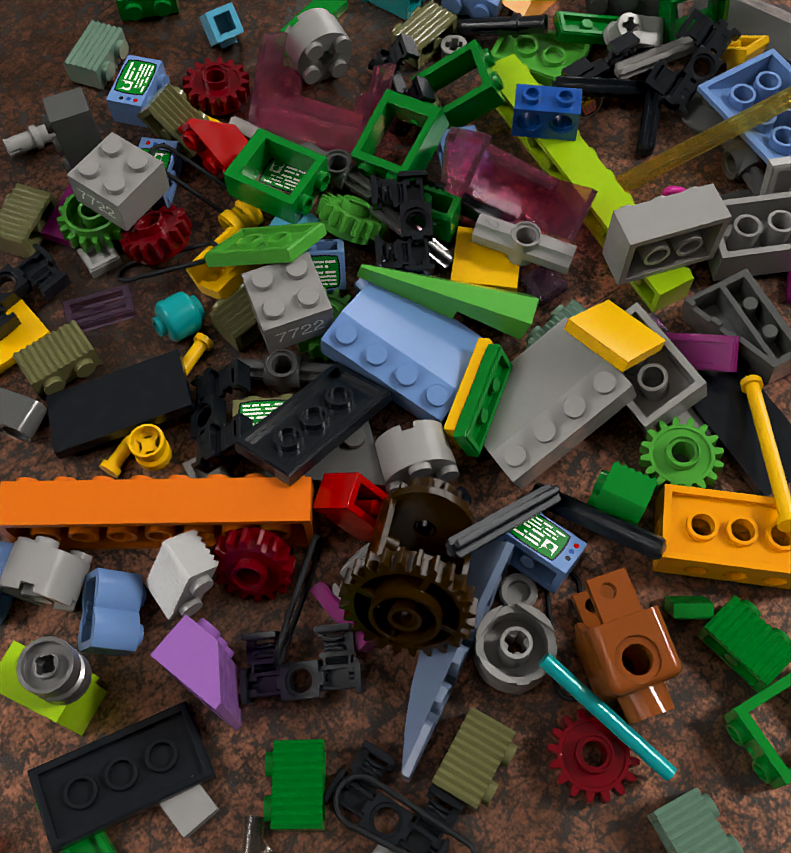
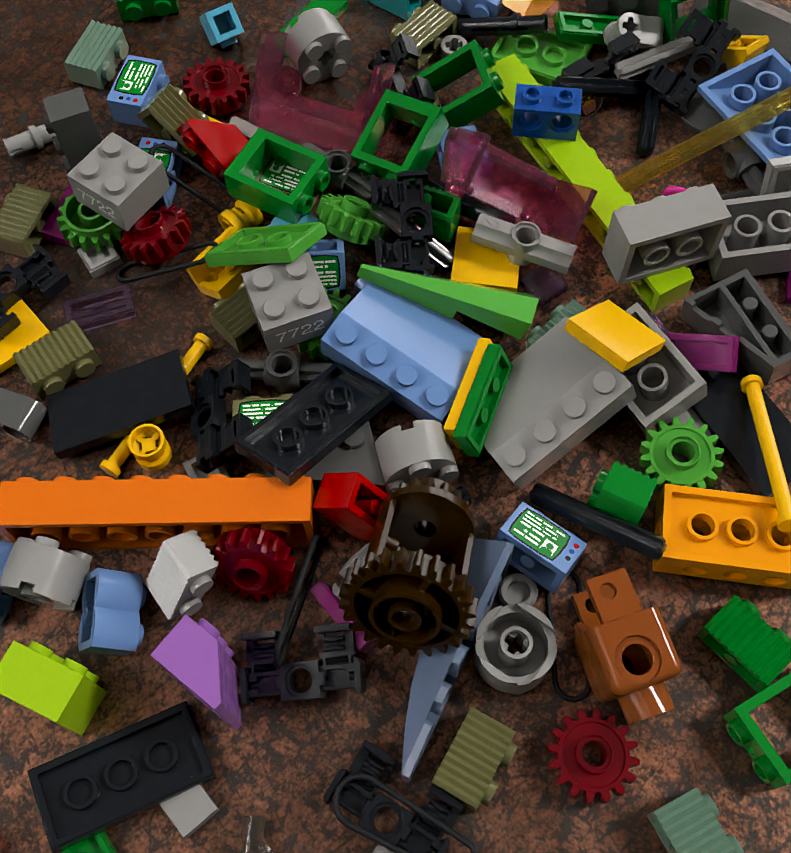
(54, 670): flat silver wheel -> none
(178, 316): teal head -> none
(297, 786): green brick -> none
(502, 521): black axle -> none
(607, 717): teal bar -> none
(689, 607): green tile -> none

